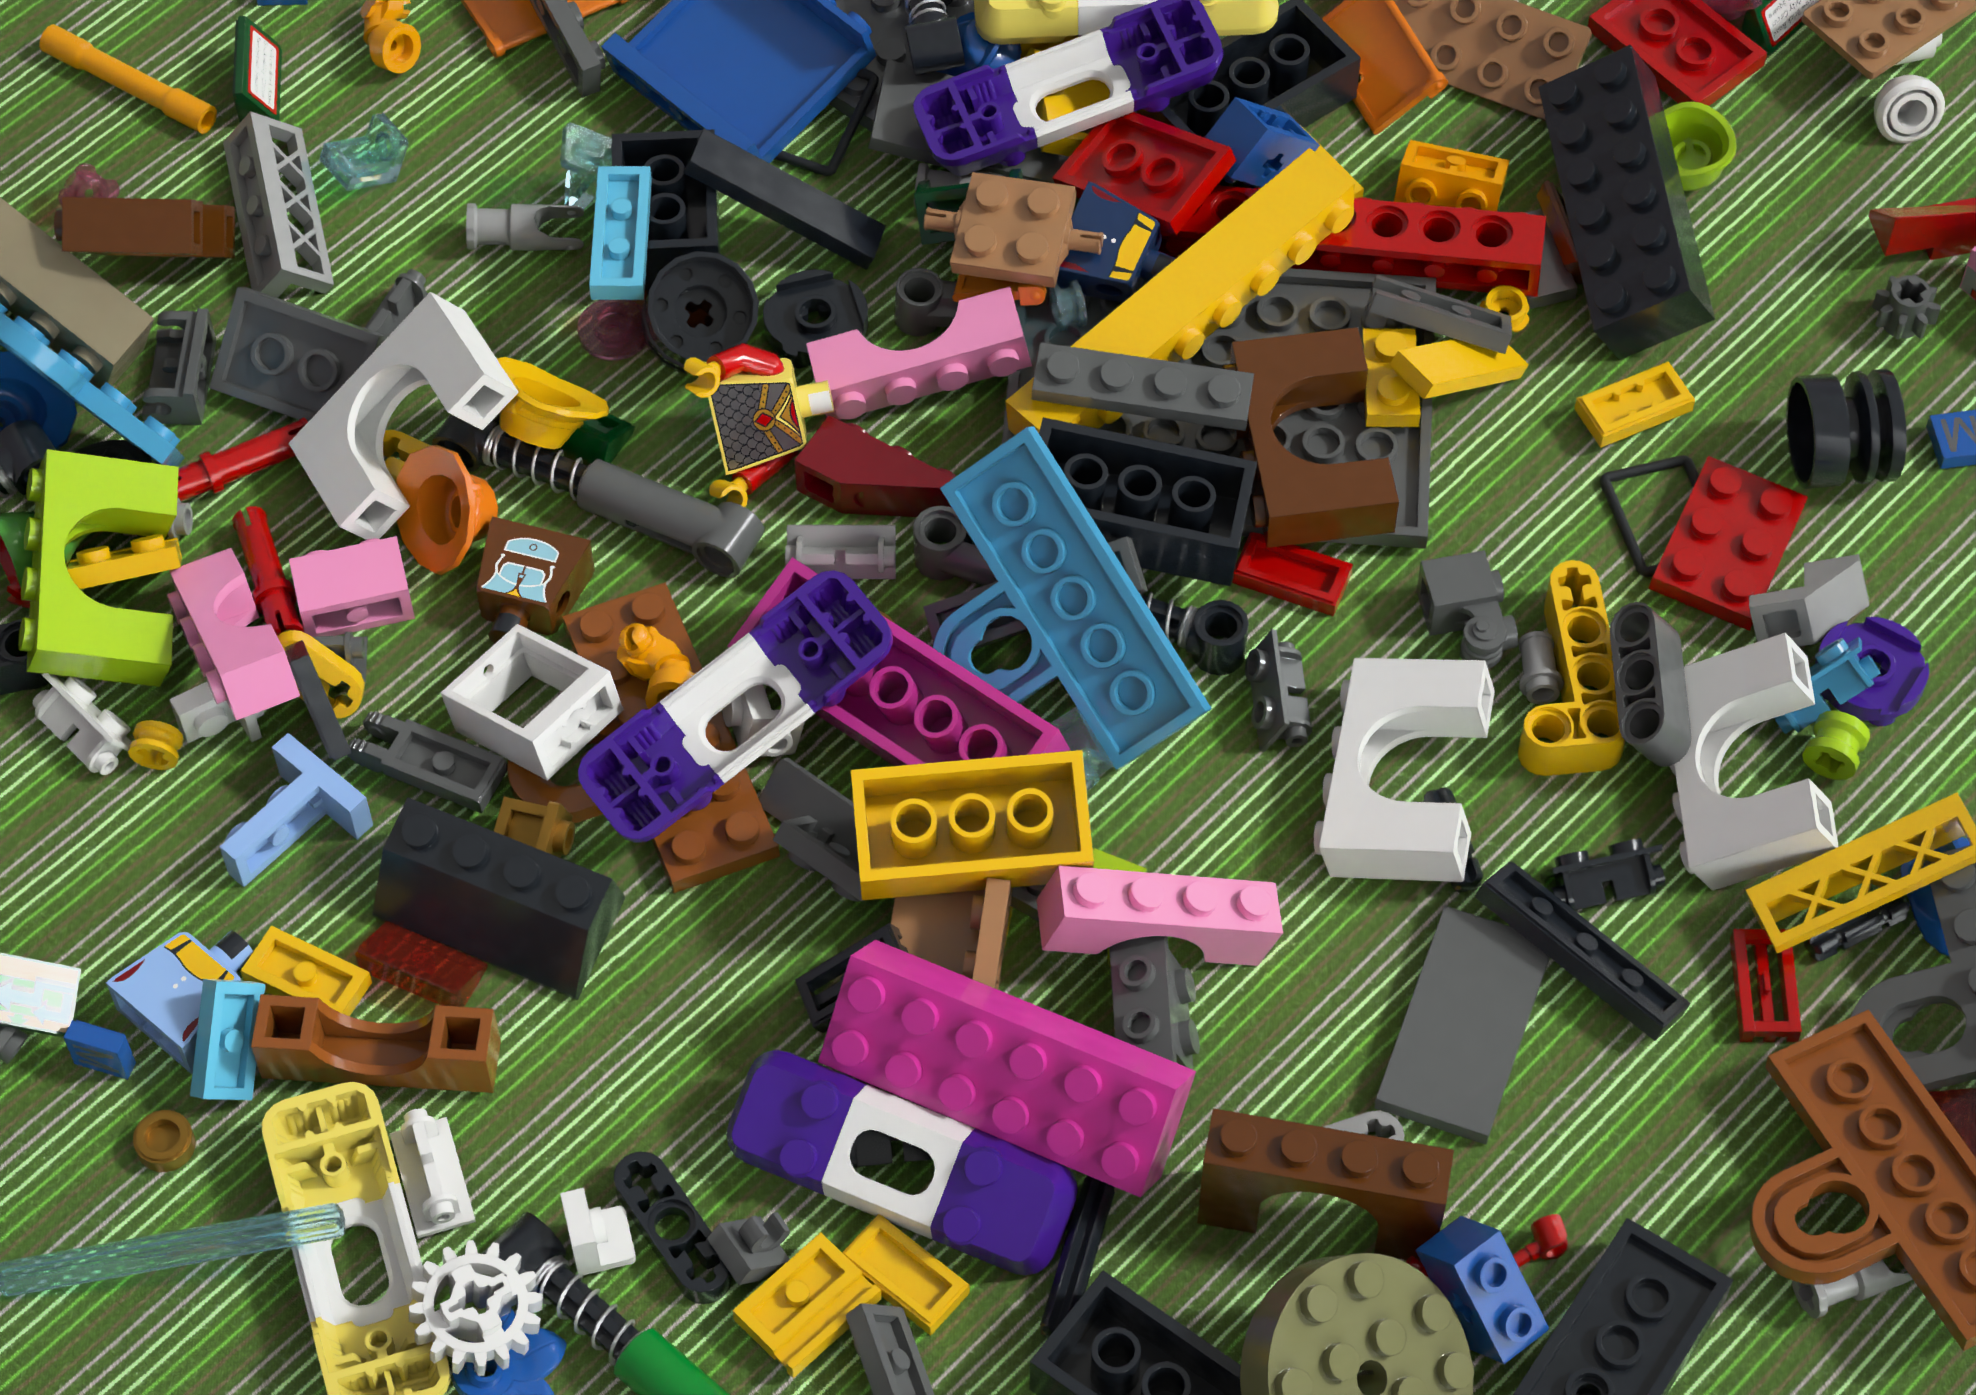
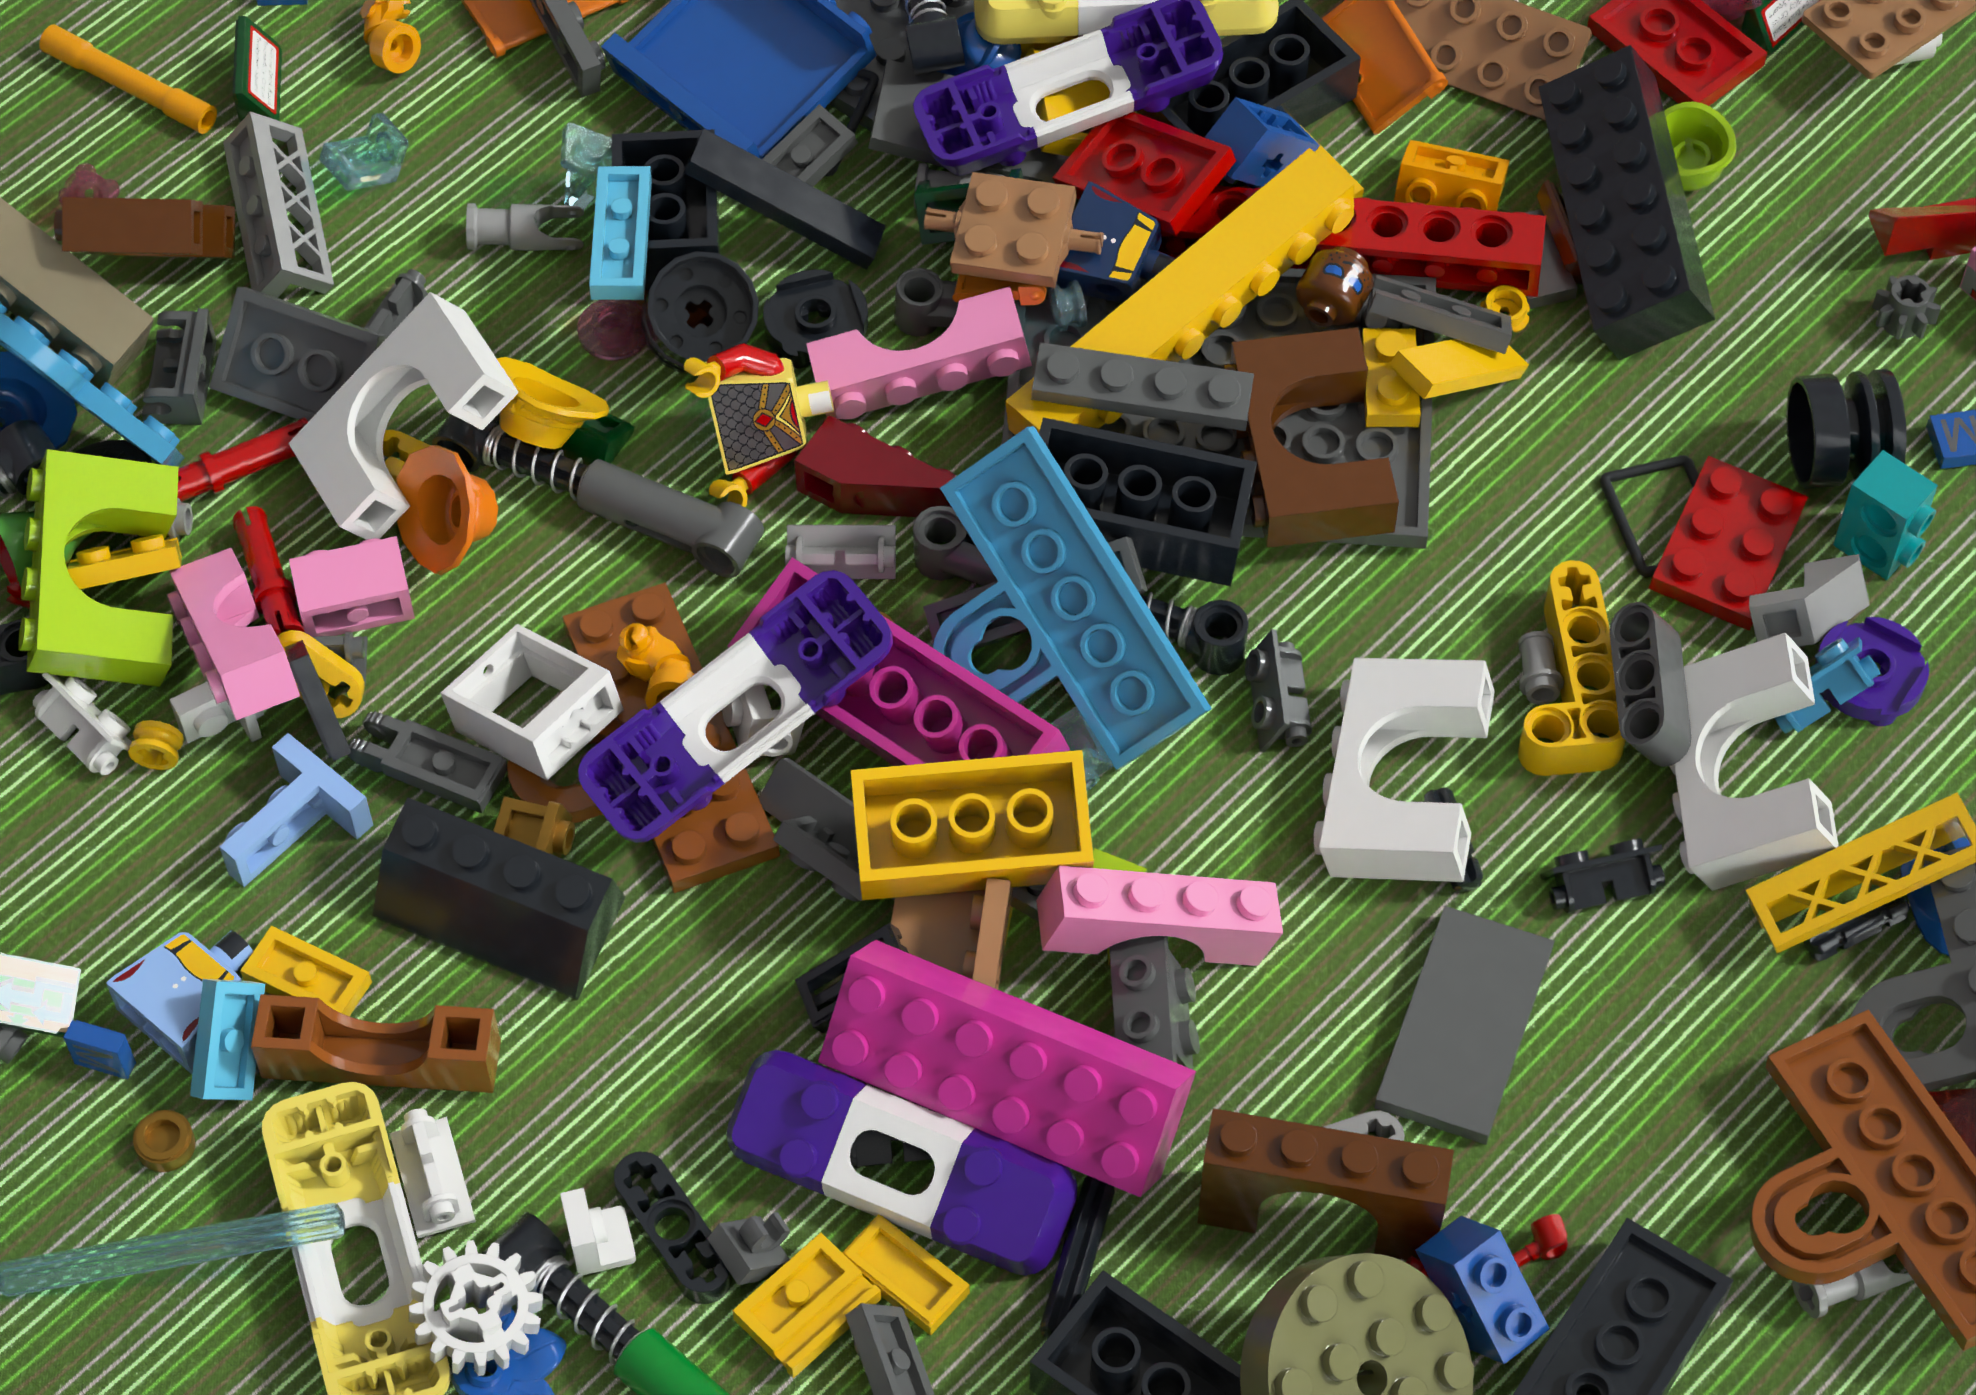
(420, 965): clear red slope -> none
(530, 577): reddish brown torso -> none
(813, 147): none -> dark grey plate
(1292, 574): red tile -> none
(1334, 287): none -> reddish brown head
(1466, 596): dark grey brick -> none
(1582, 950): black tile -> none
(1634, 404): yellow plate -> none
(1767, 1027): red tile -> none
(1836, 745): lime wheel -> none
(1886, 515): none -> teal brick
(1908, 108): white brick -> none

